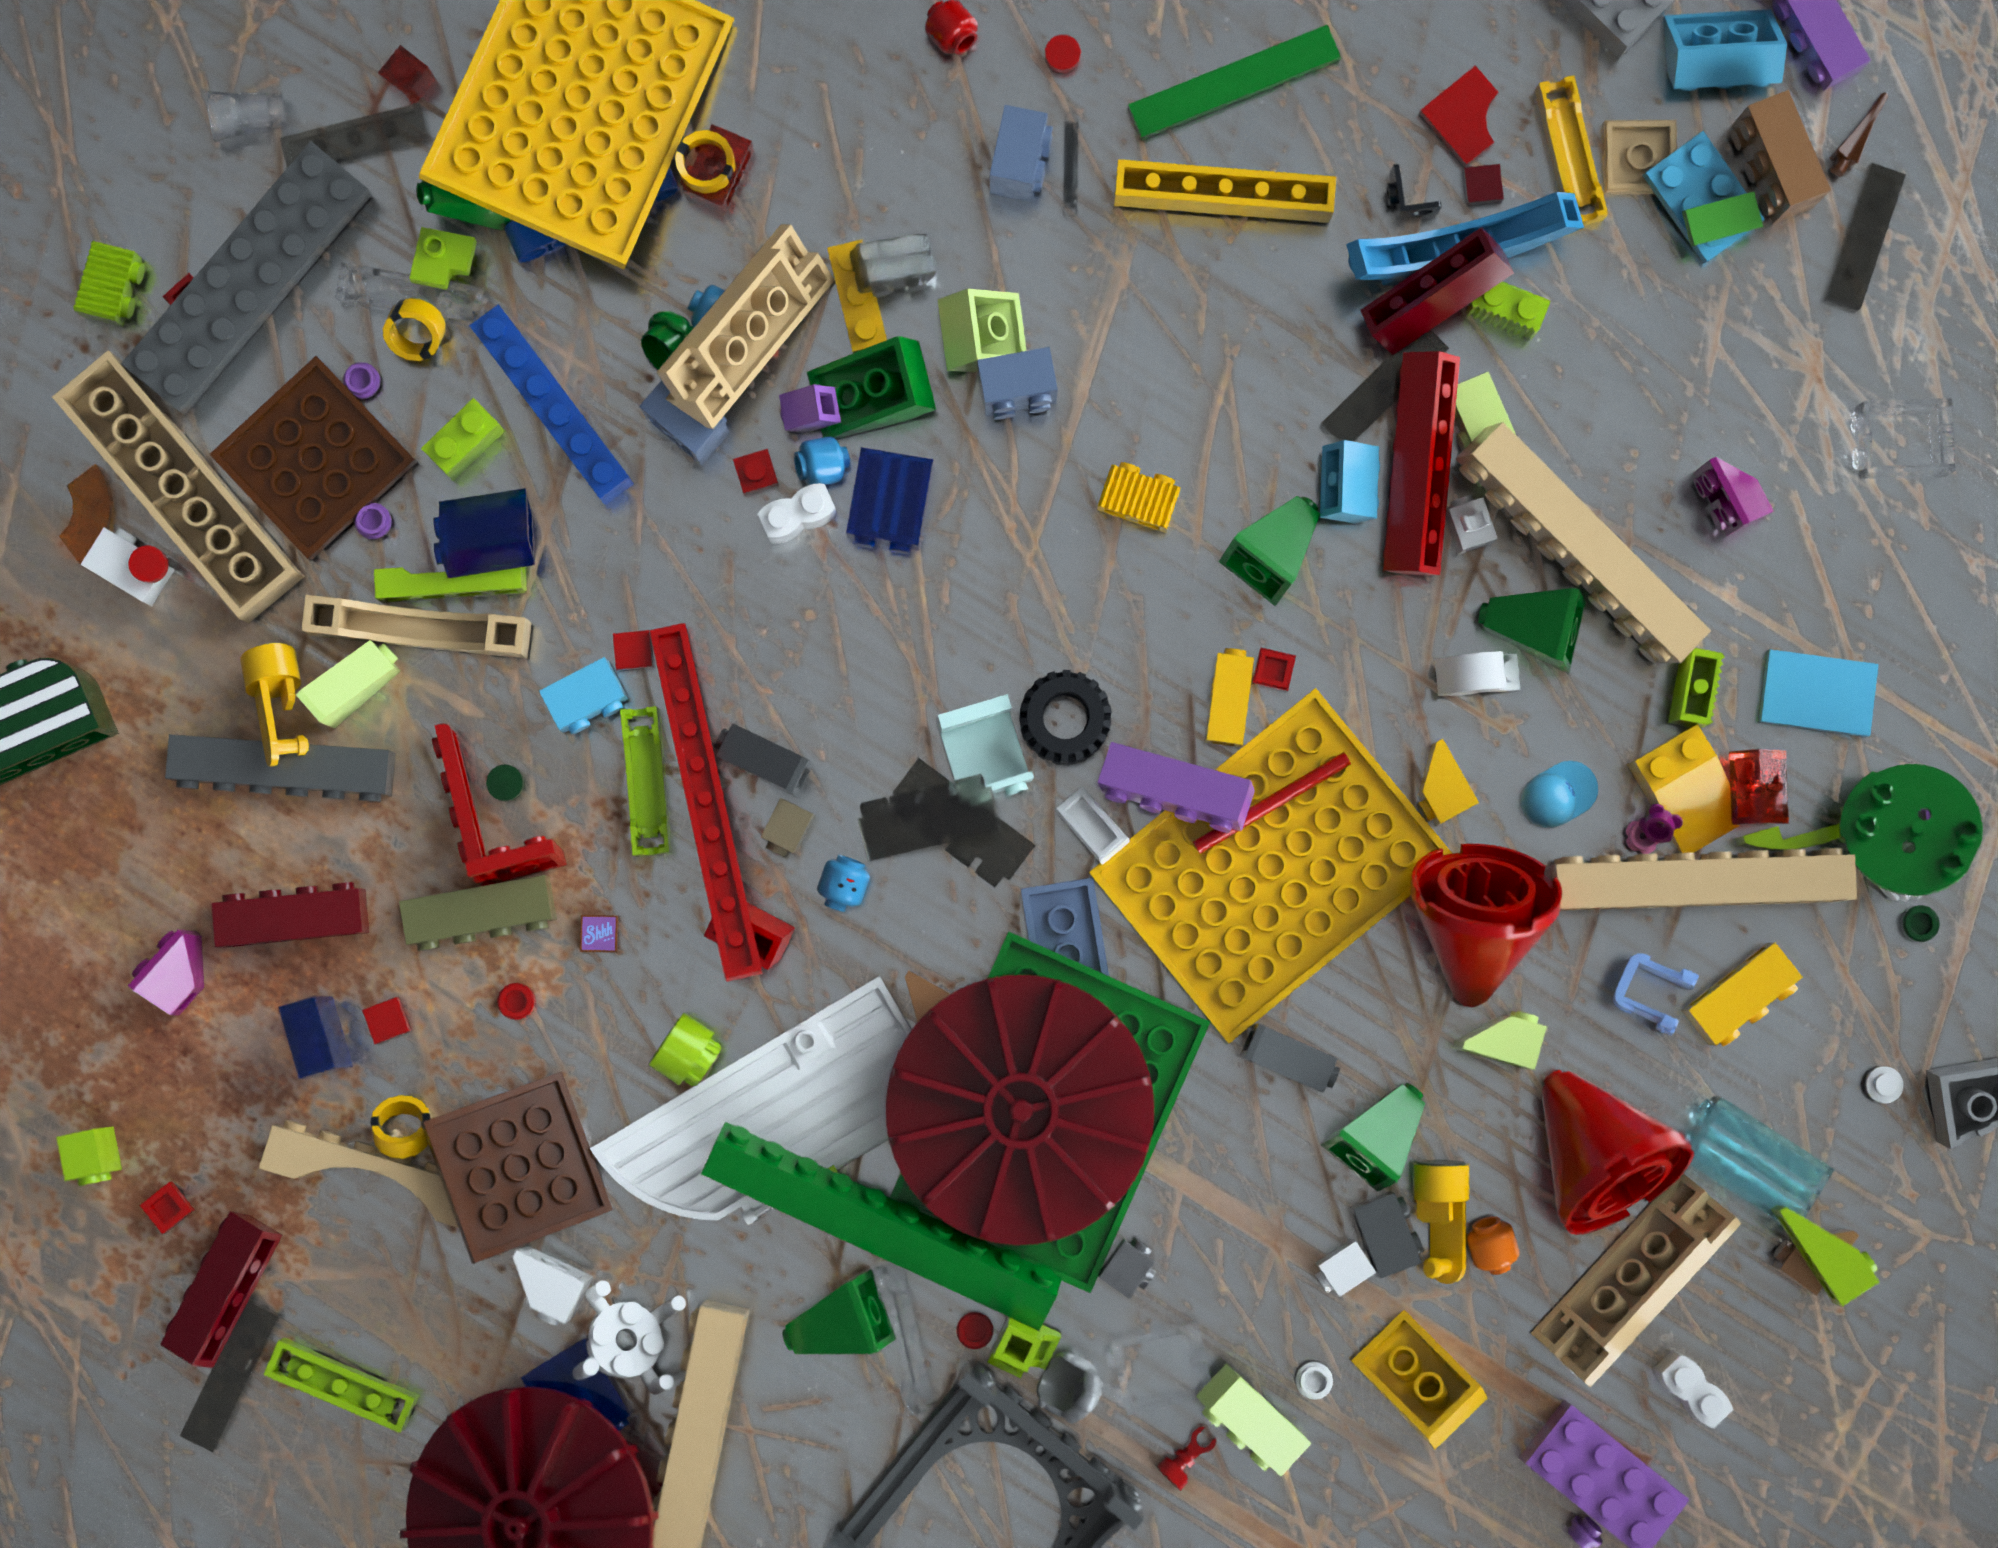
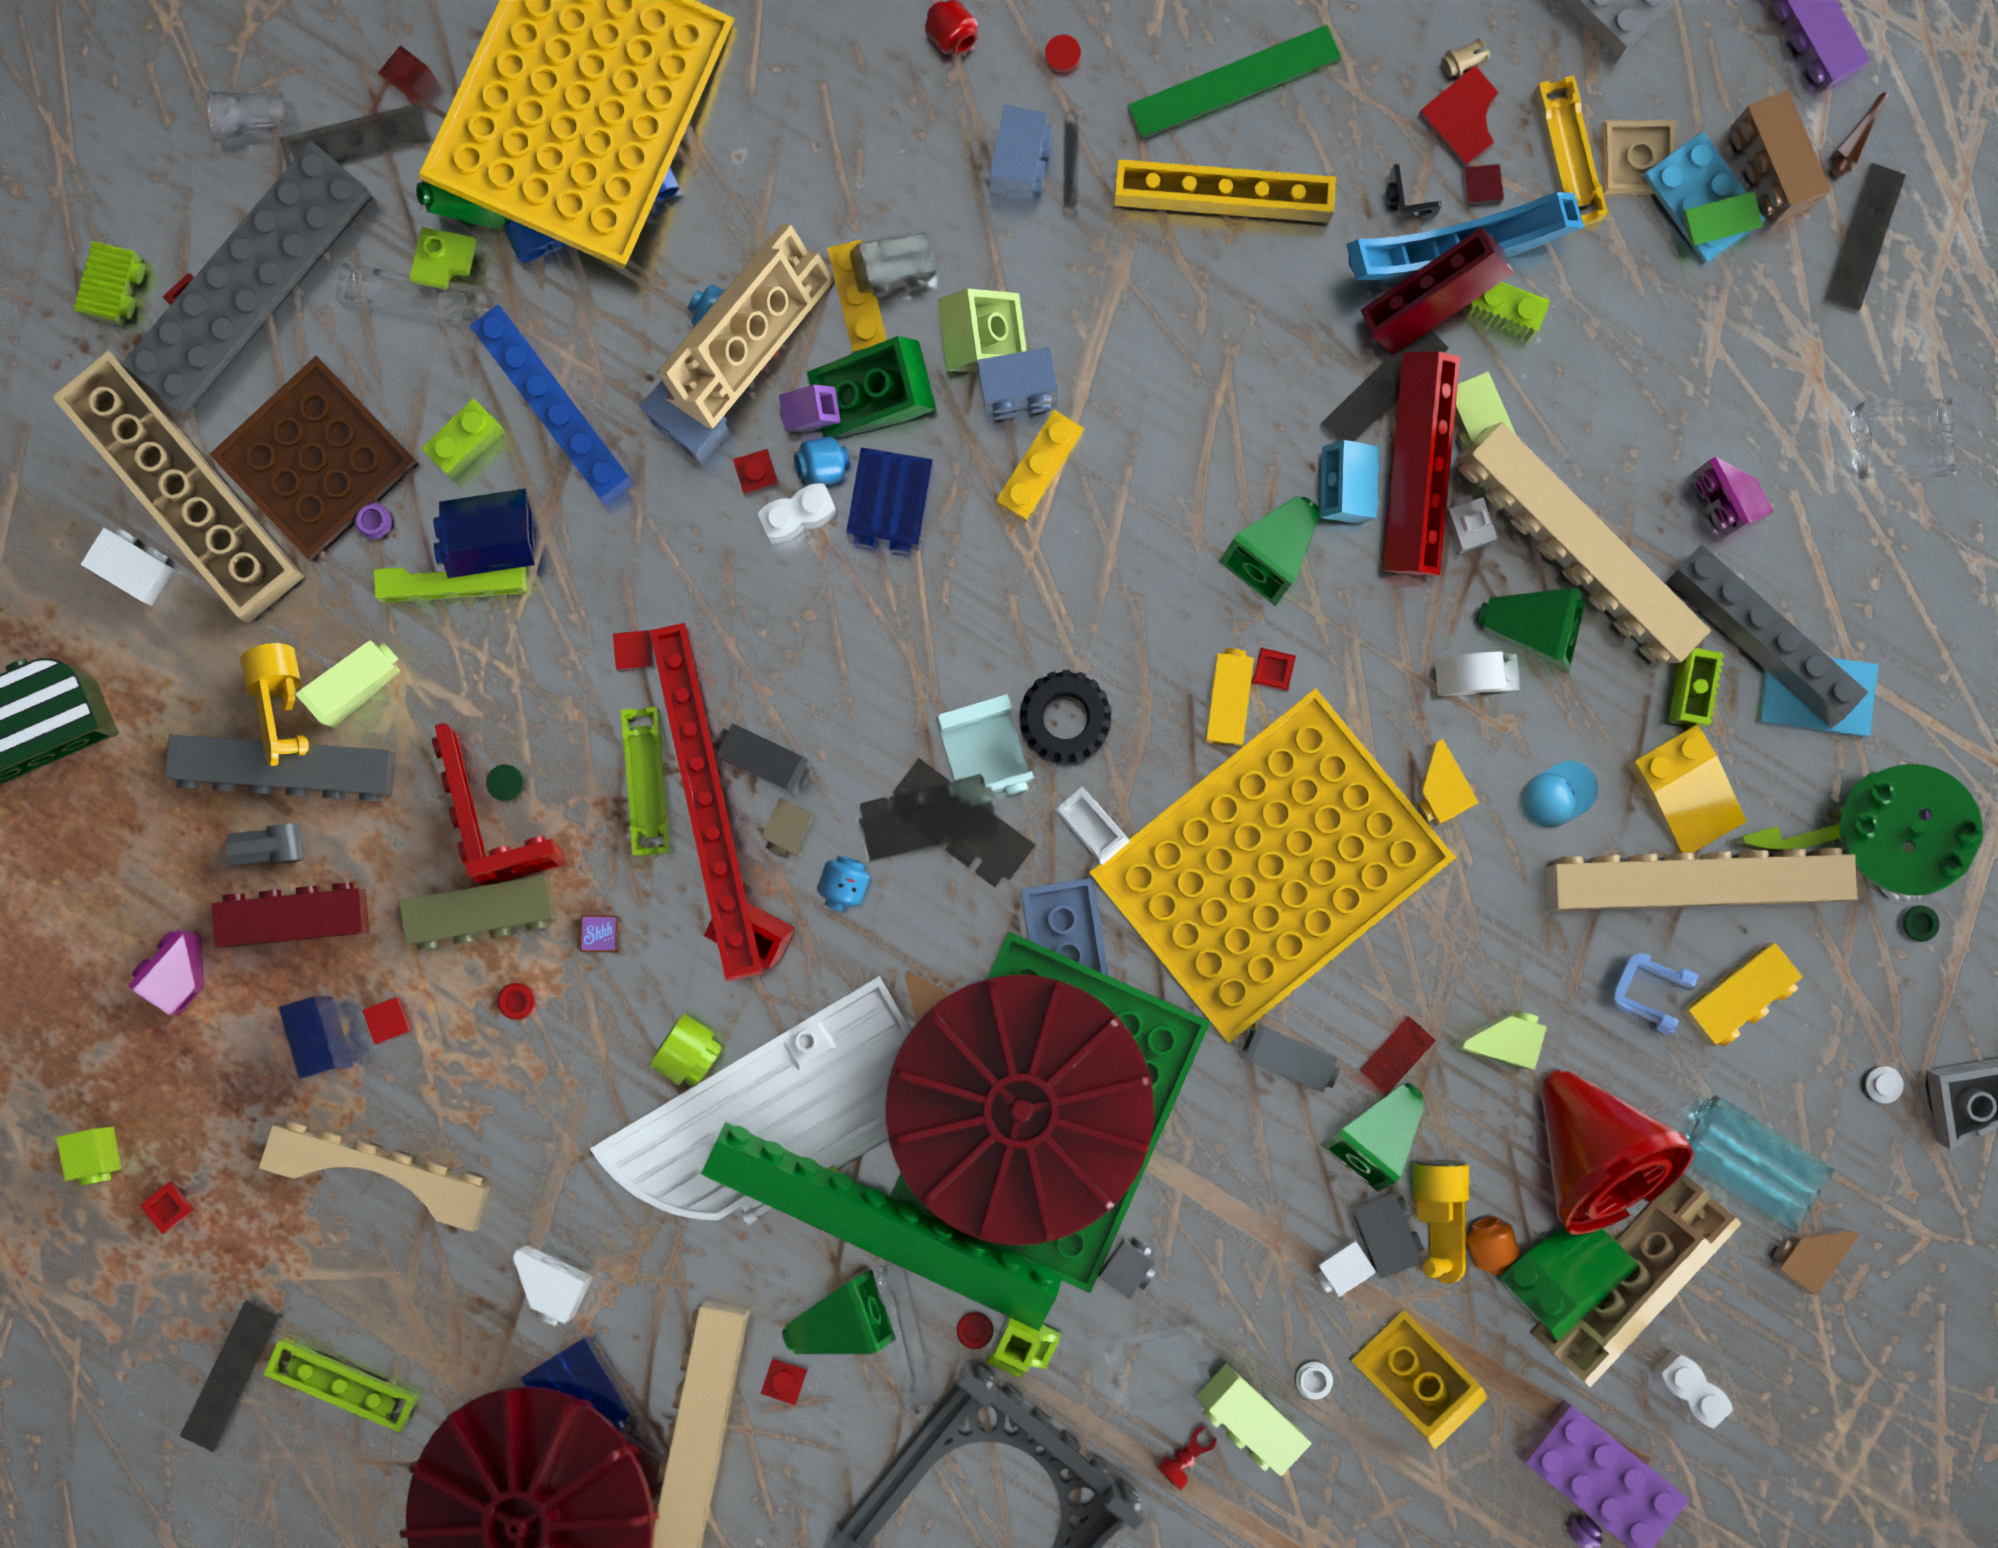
(91, 511): clear orange tile -> none
(148, 564): red tile -> none
(220, 1289): dark red brick -> none
(275, 845): none -> dark grey piece
(362, 380): medium lavender plate -> none
(404, 1146): yellow piece -> none
(416, 628): tan arch -> none
(423, 312): yellow piece -> none
(516, 1167): reddish brown plate -> none
(584, 696): medium azure brick -> none
(644, 1330): white plate -> none
(663, 336): green piece -> none
(699, 138): yellow piece -> none
(710, 155): clear red brick -> none
(784, 1381): none -> red plate
(1040, 465): none -> yellow plate
(1069, 1387): light grey hair -> none
(1139, 497): yellow brick -> none
(1176, 787): medium lavender brick -> none
(1277, 799): red axle -> none
(1396, 1055): none -> clear red tile
(1457, 61): none -> tan pin
(1482, 913): red cone -> none
(1567, 1277): none -> green slope
(1634, 841): bright pink plate -> none
(1660, 832): magenta plate -> none
(1724, 49): medium azure slope -> none
(1758, 787): clear red brick -> none
(1767, 636): none -> dark grey brick
(1835, 1264): lime slope -> none

